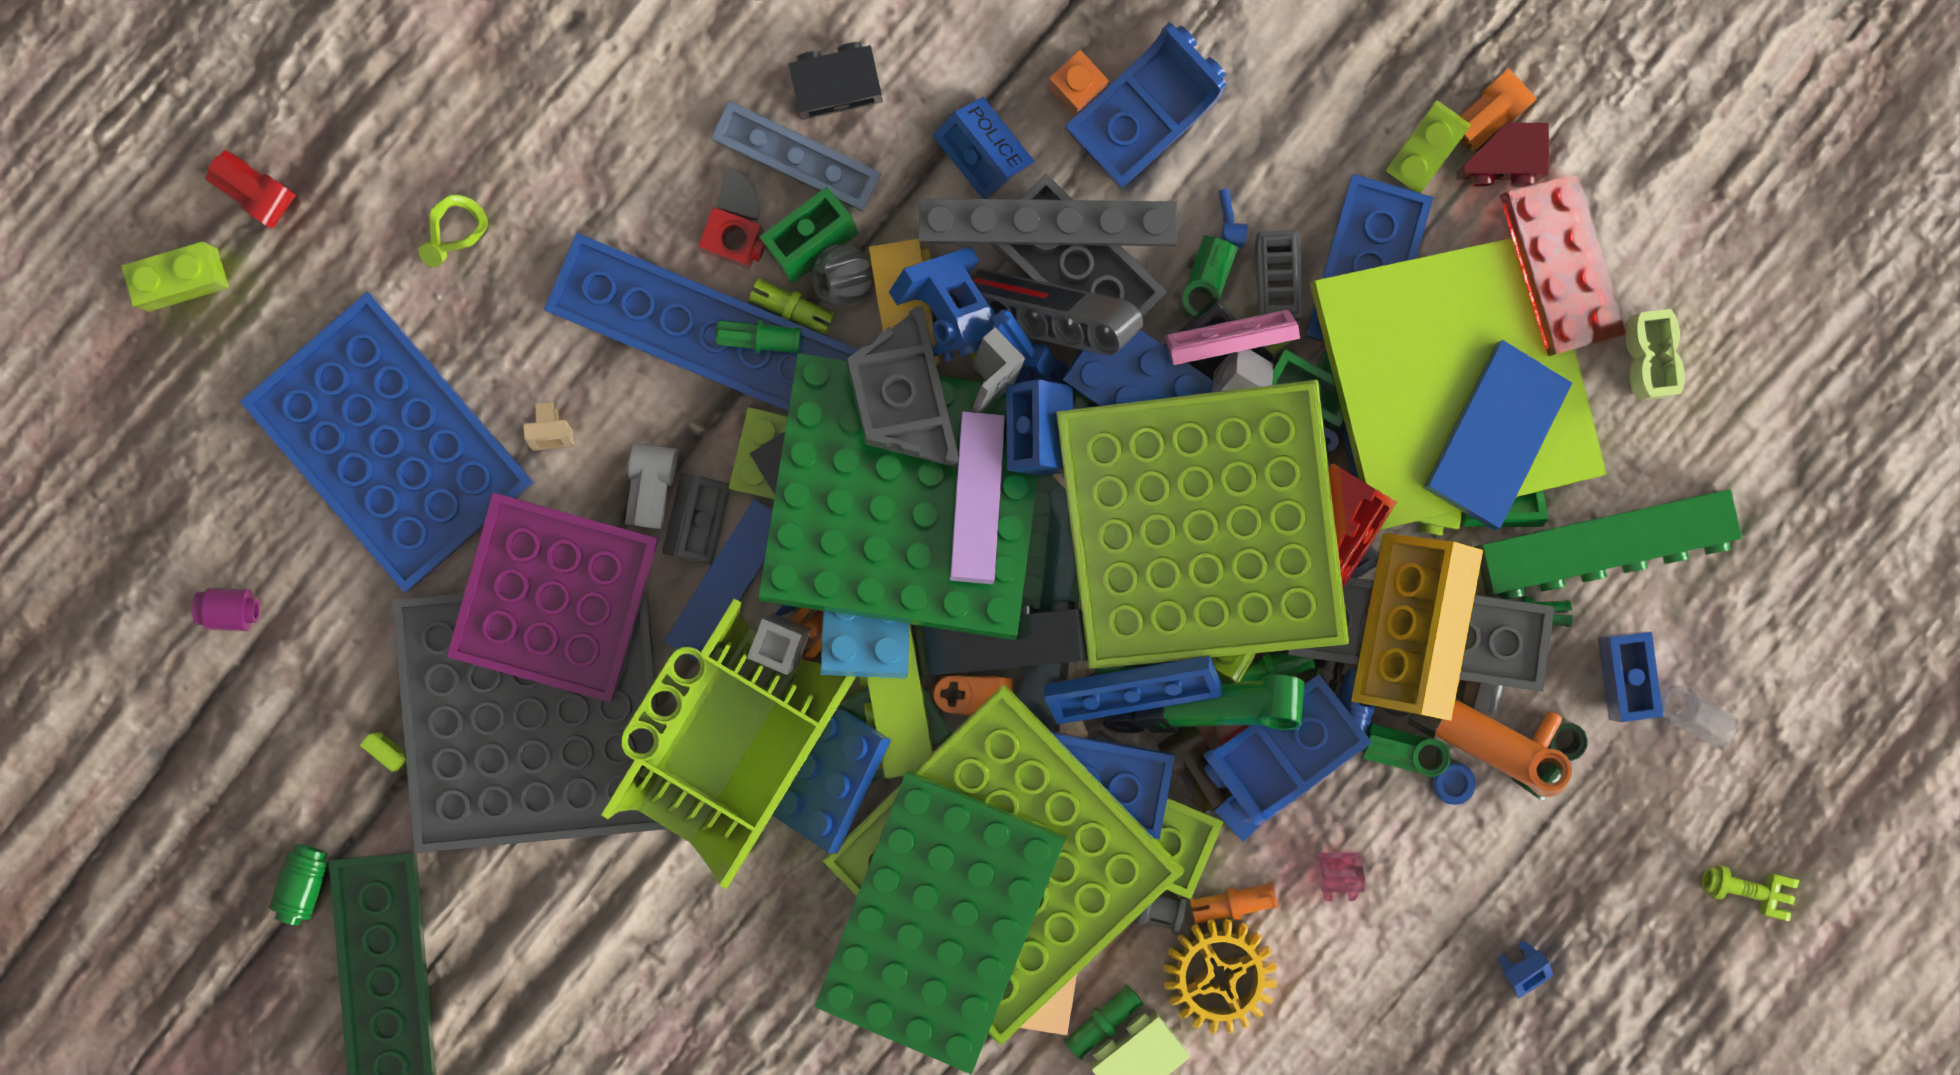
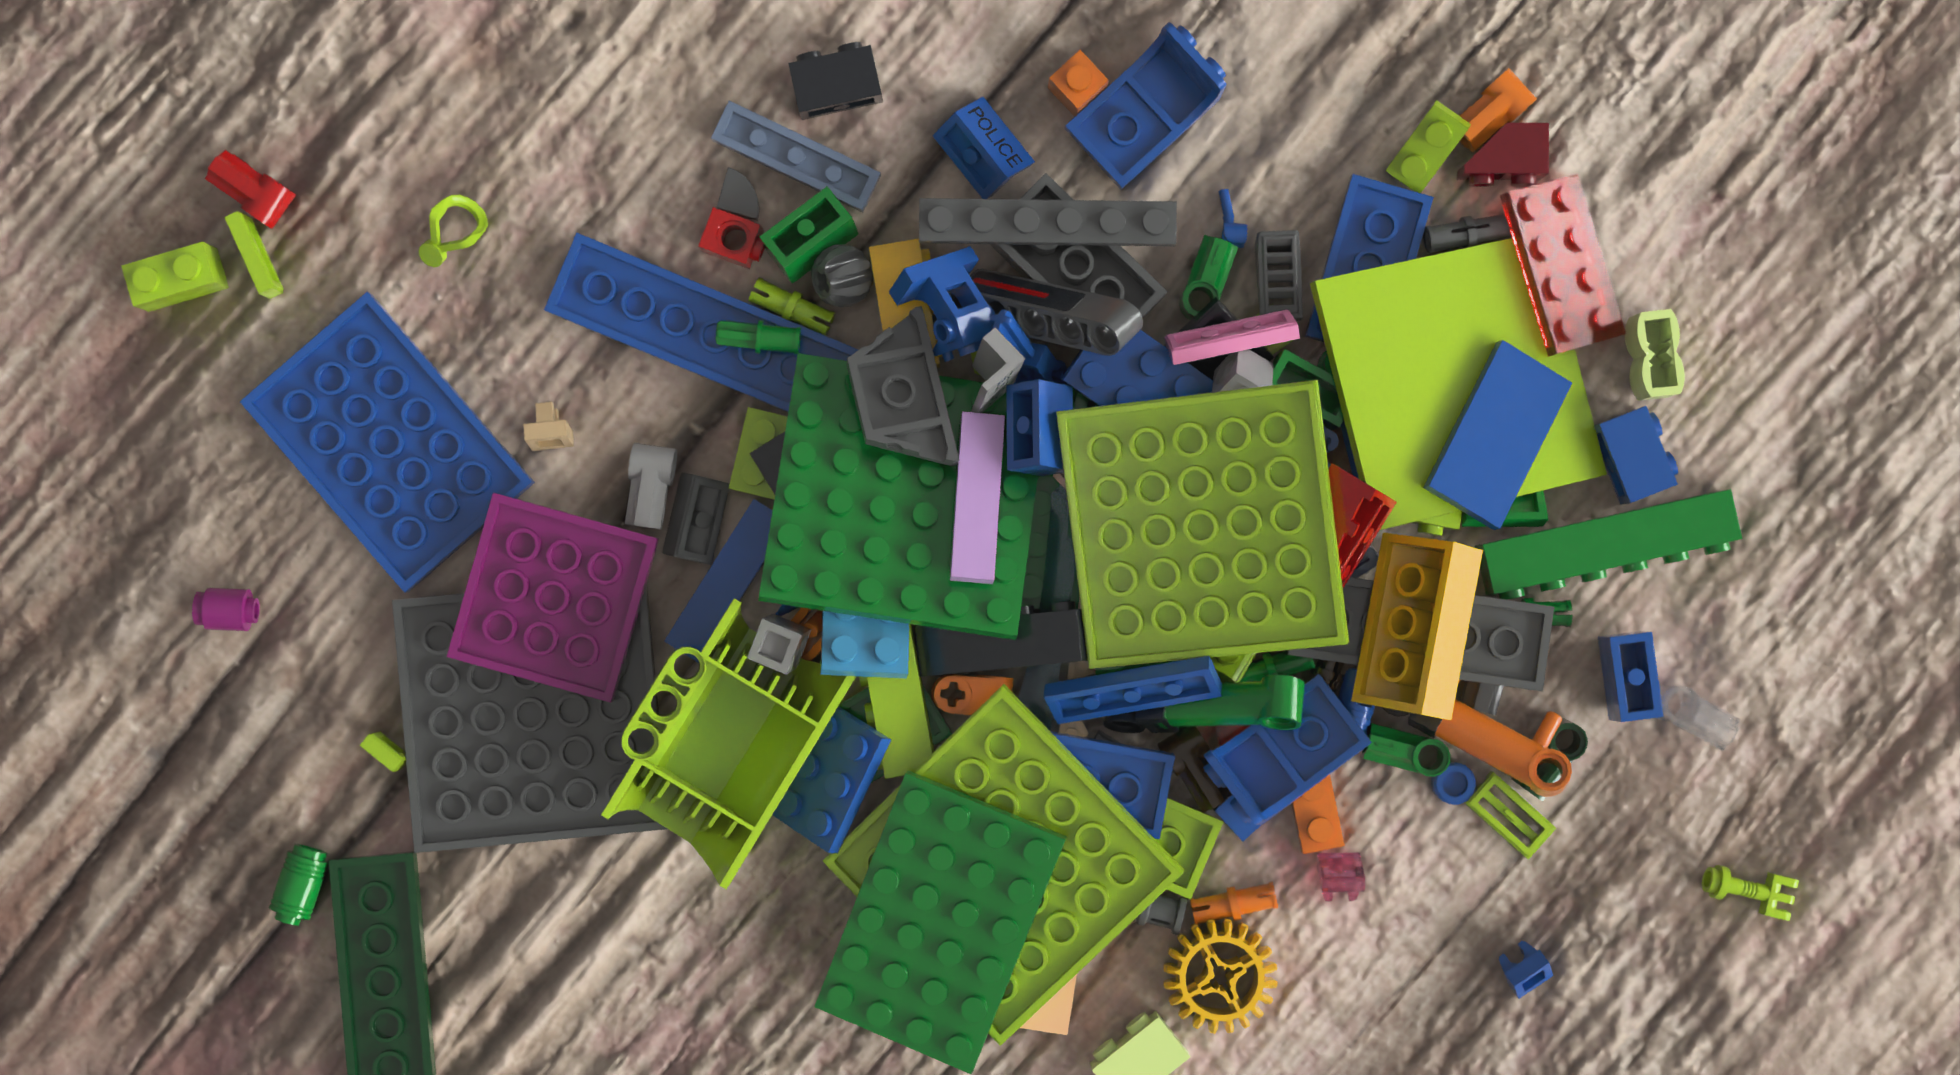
(254, 254): none -> lime tile
(1103, 1022): green pin -> none
(1318, 819): none -> orange plate
(1466, 233): none -> dark grey pin
(1482, 791): none -> lime tile
(1636, 455): none -> blue brick

